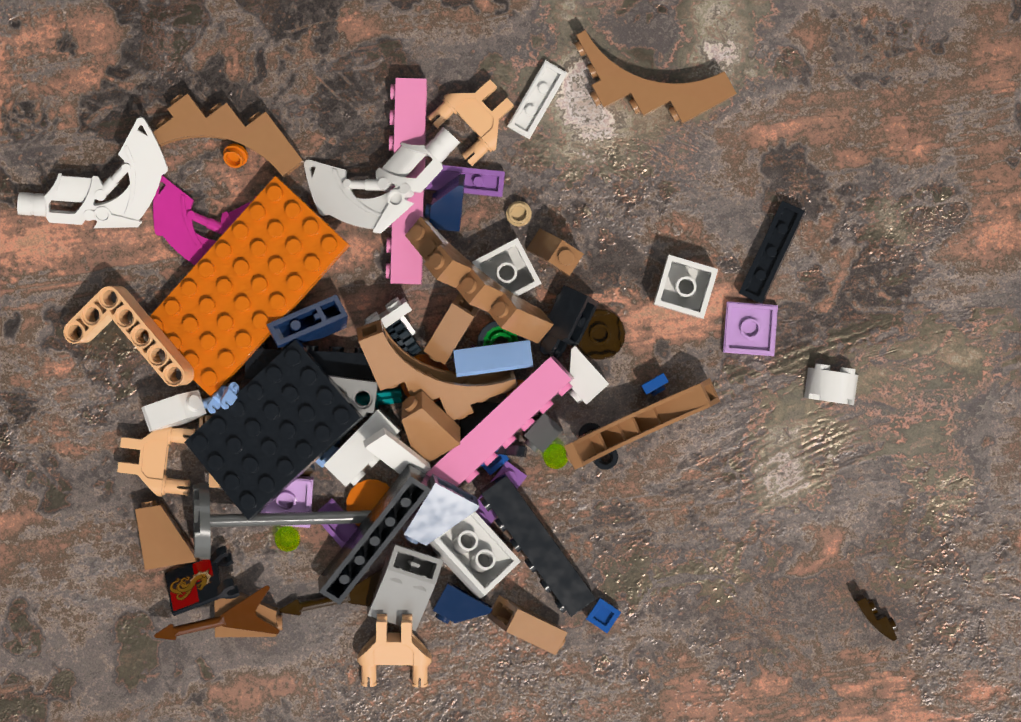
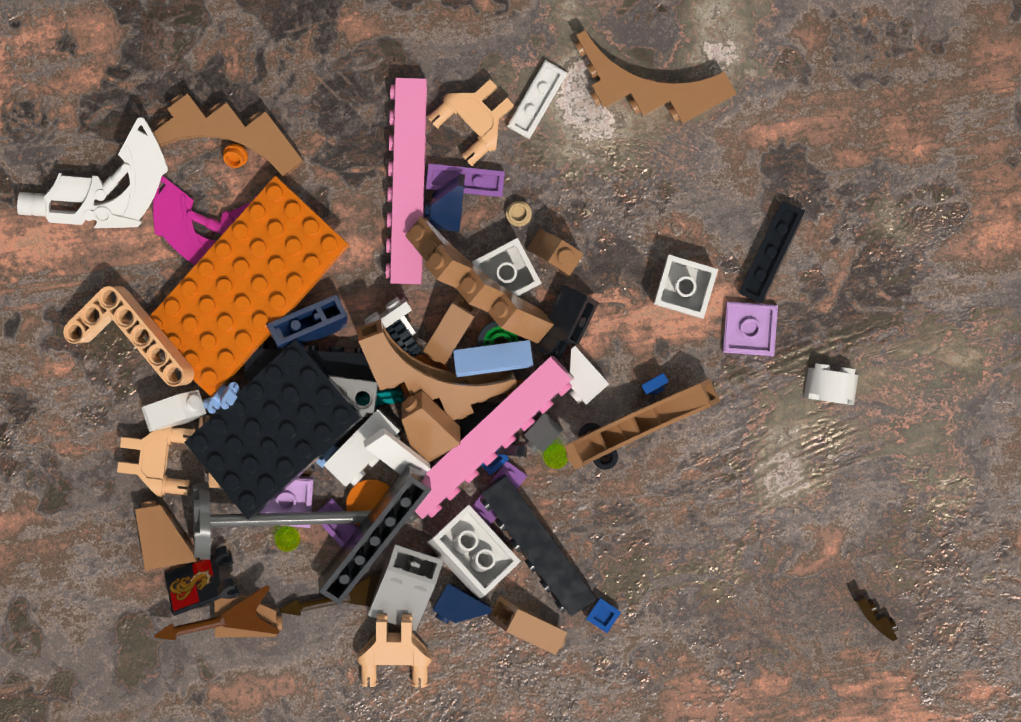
(334, 193): white piece -> none
(439, 512): slope -> none
(603, 335): dark brown tile -> none

